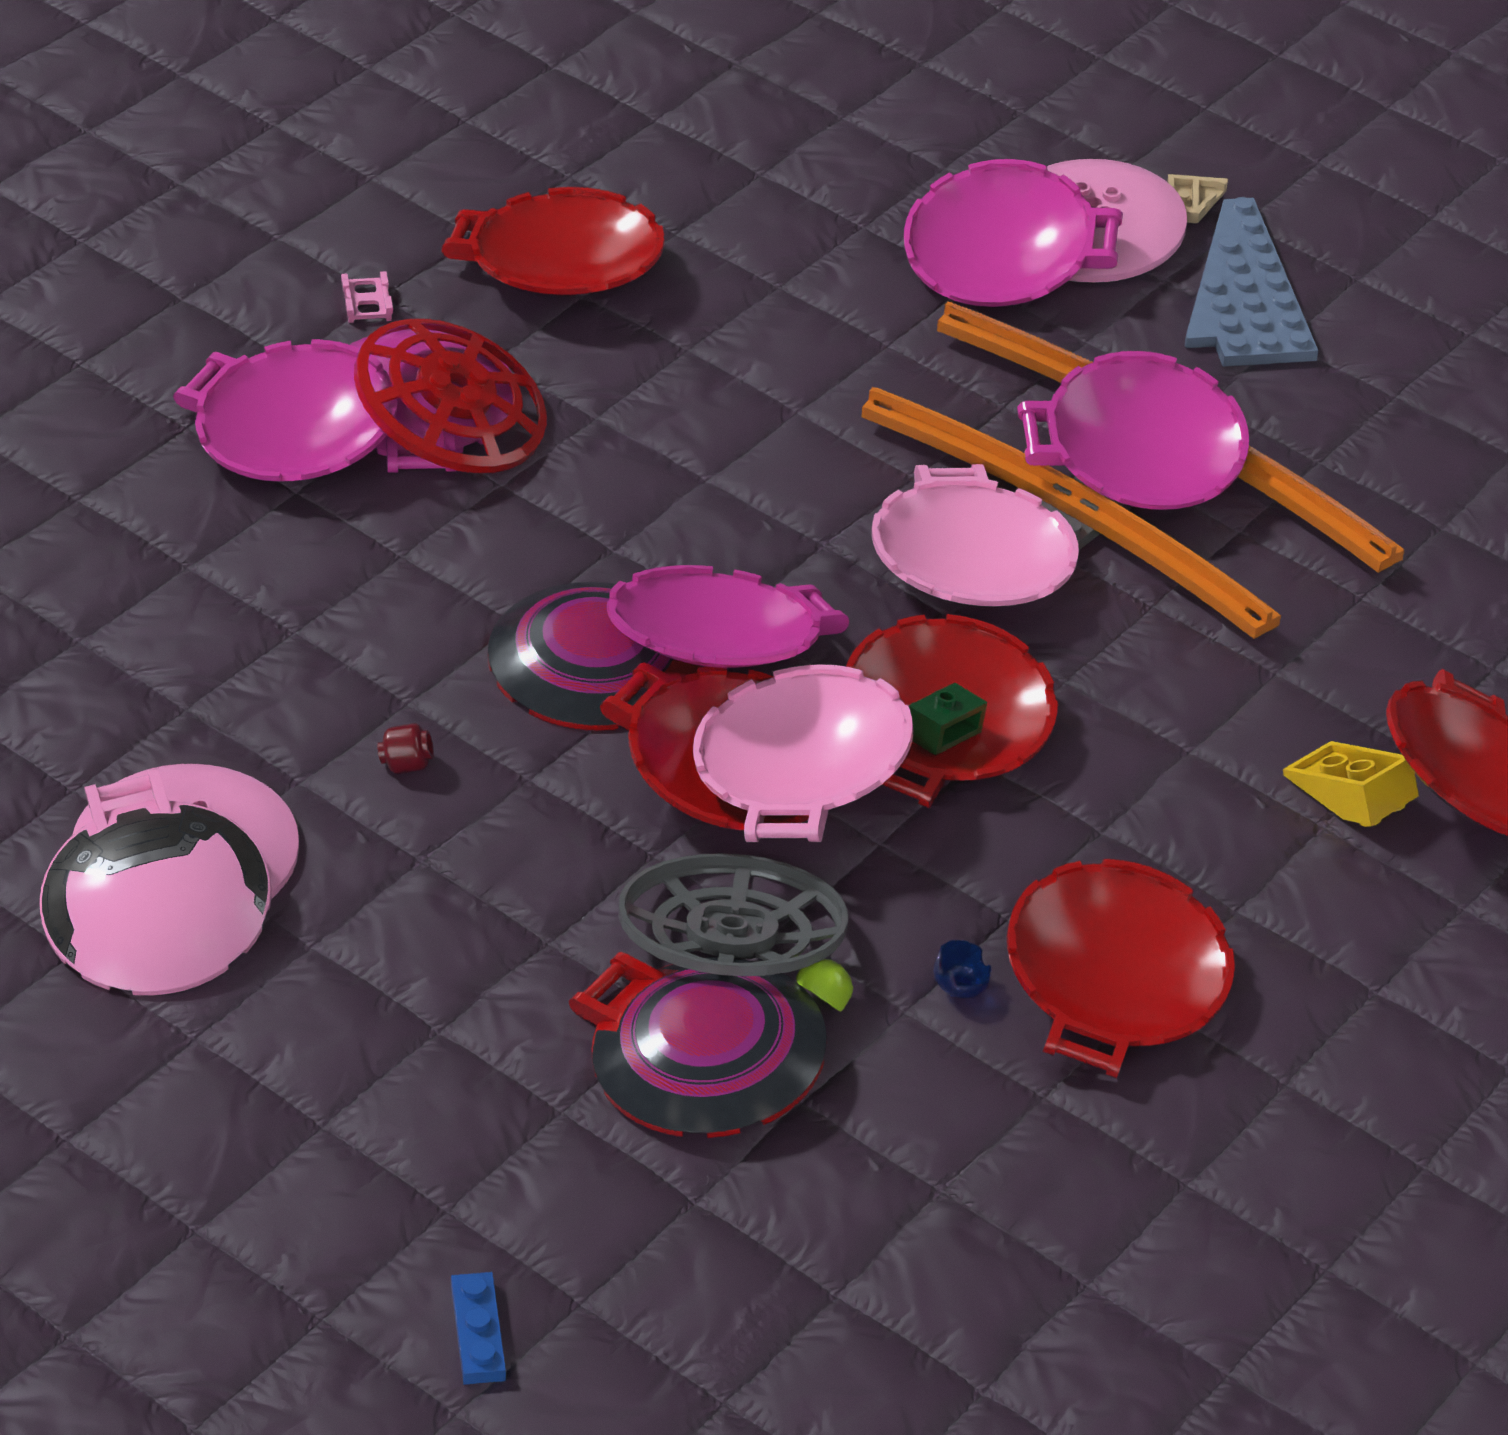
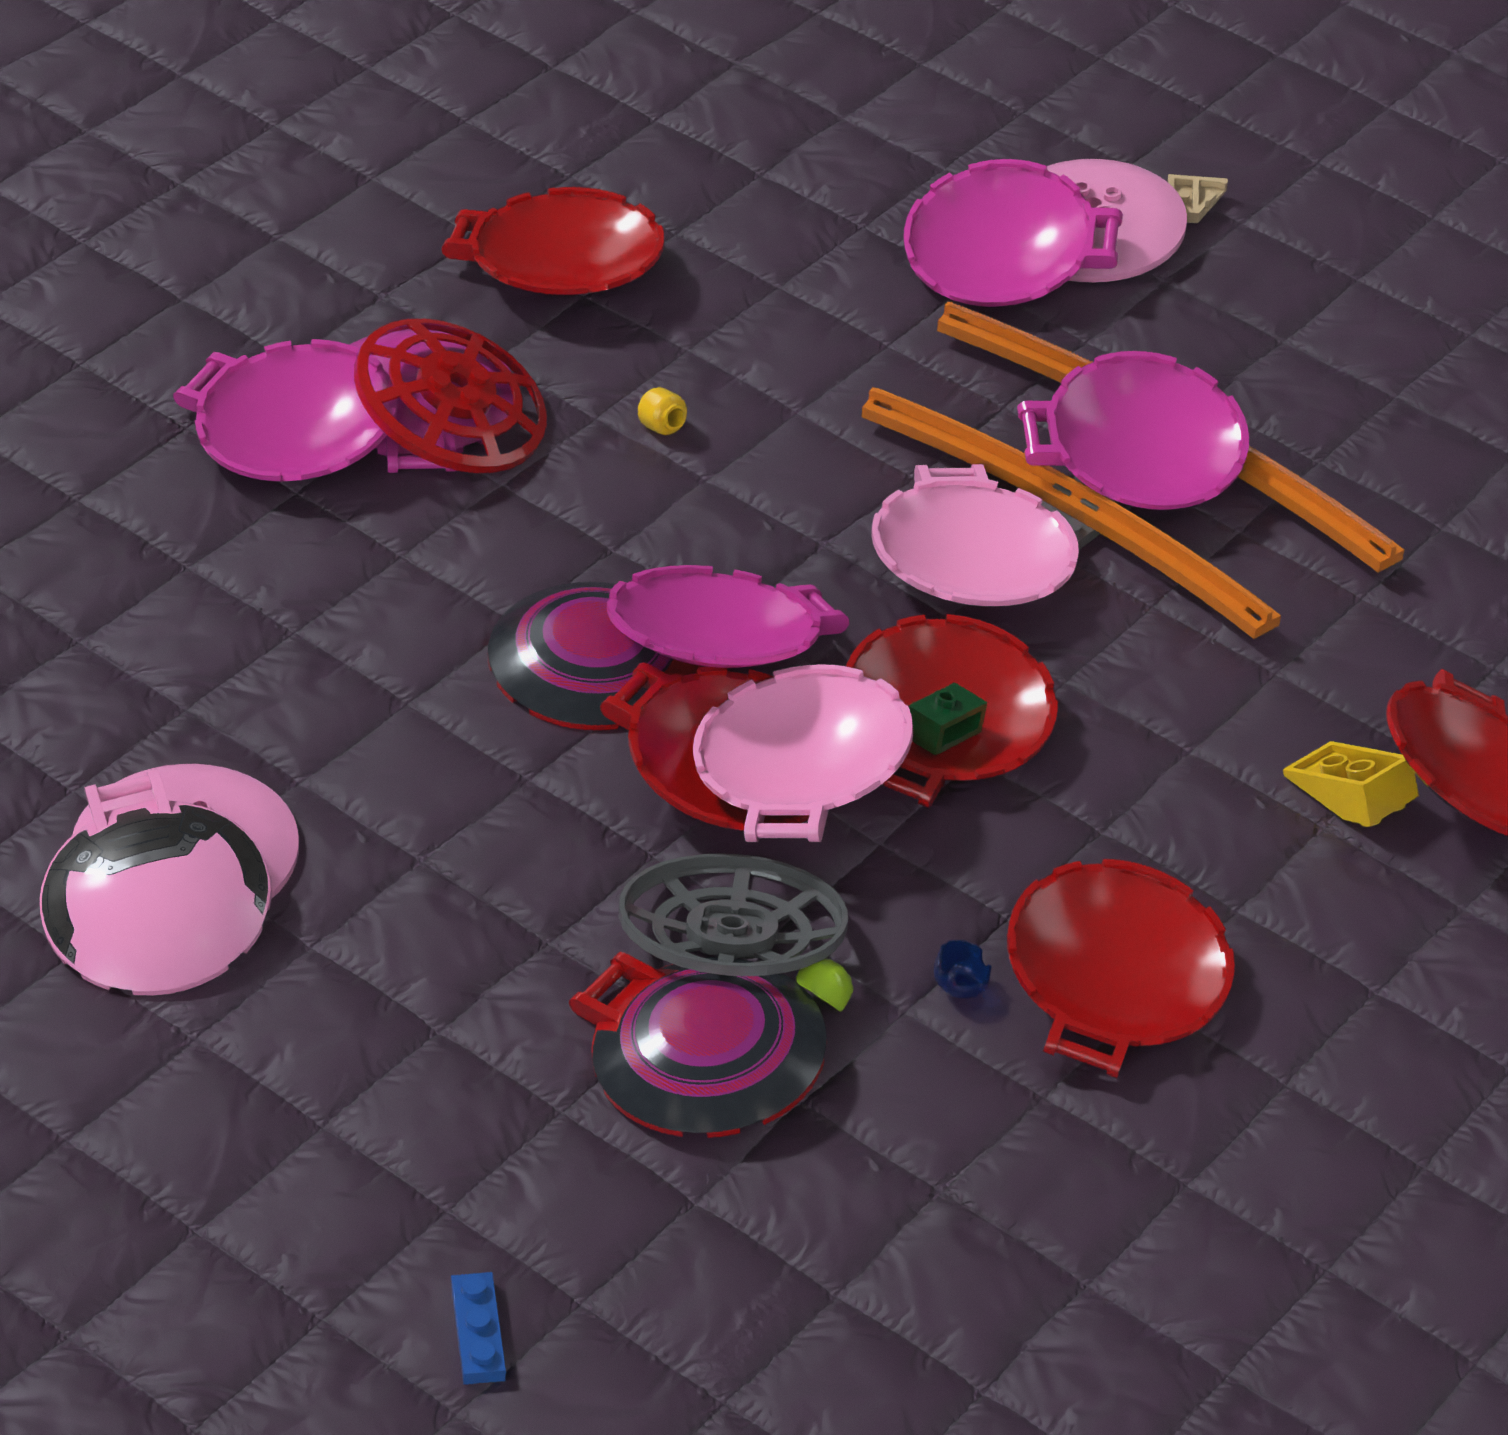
(379, 297): bright pink piece -> none
(406, 748): dark red head -> none
(662, 411): none -> yellow head
(1246, 297): sand blue wing -> none

